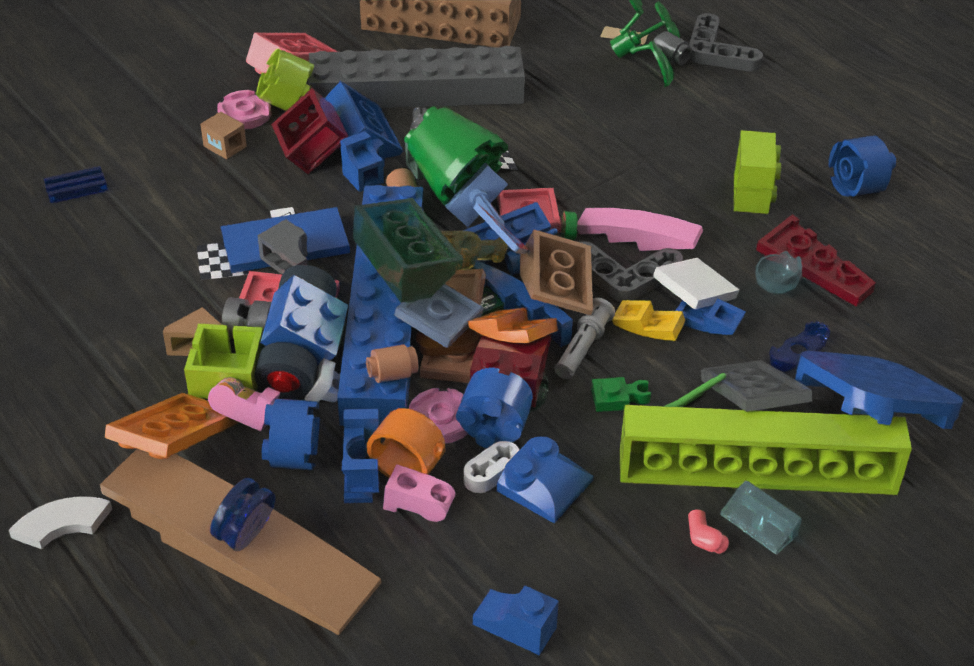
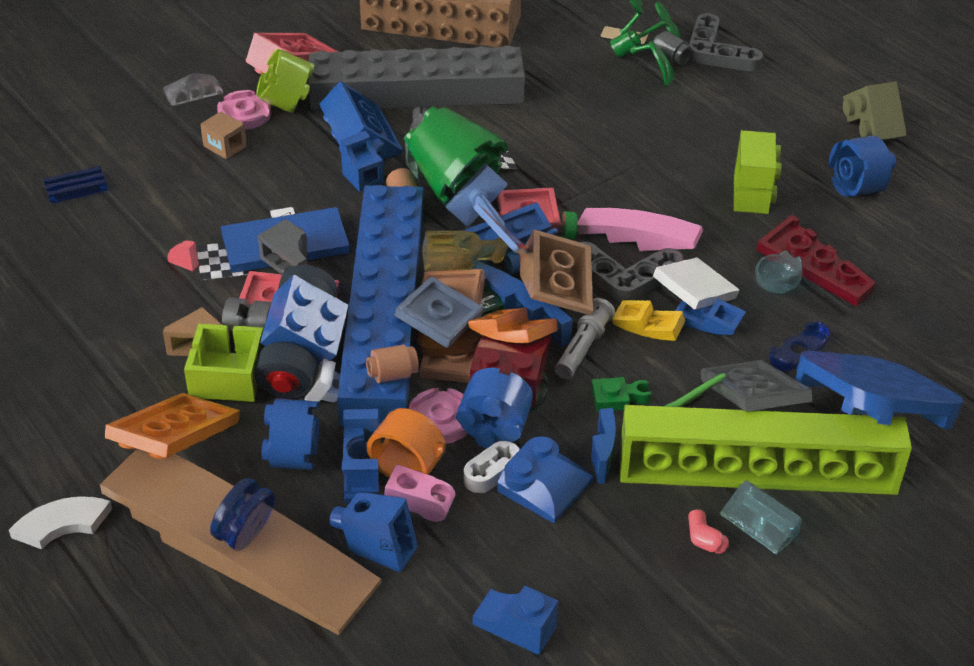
(184, 255): none -> coral tile
(192, 88): none -> clear slope
(241, 403): bright pink leg -> none
(314, 135): dark red piece -> none
(377, 529): none -> blue torso
(405, 248): clear green slope -> none
(603, 445): none -> blue slope
(878, 111): none -> olive brick

